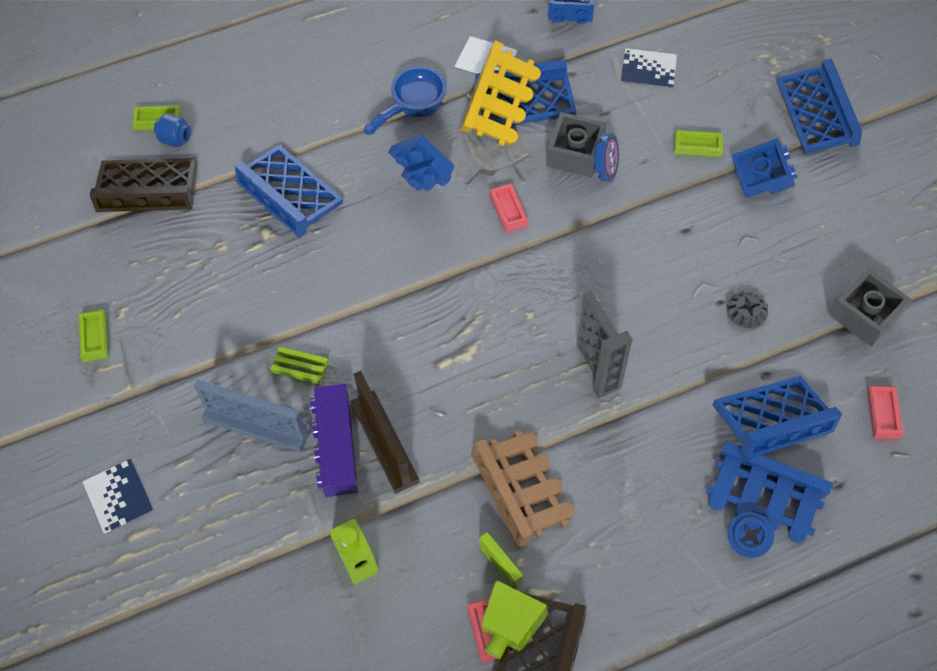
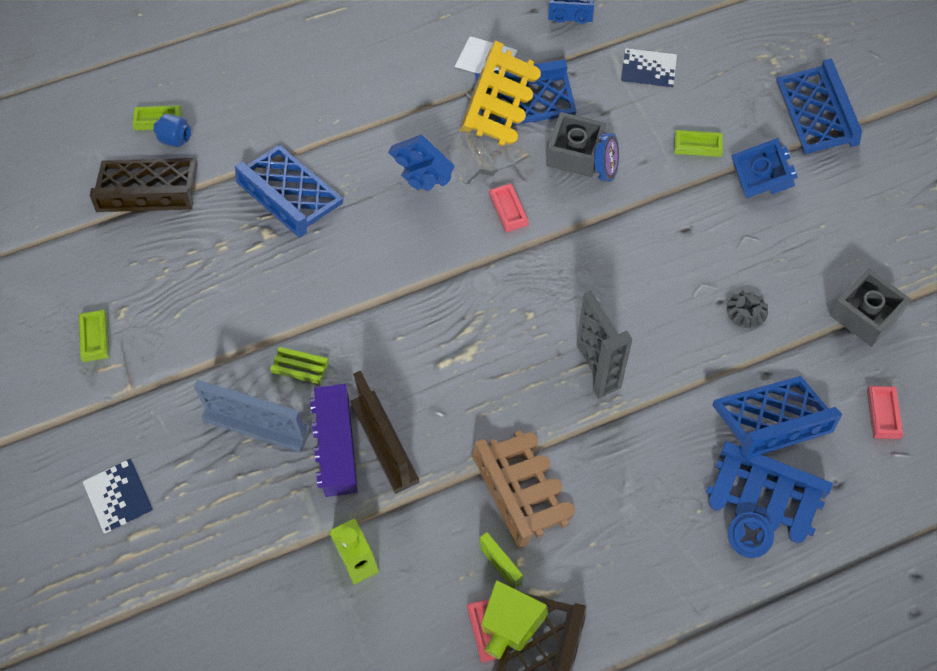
(415, 92): blue piece -> none

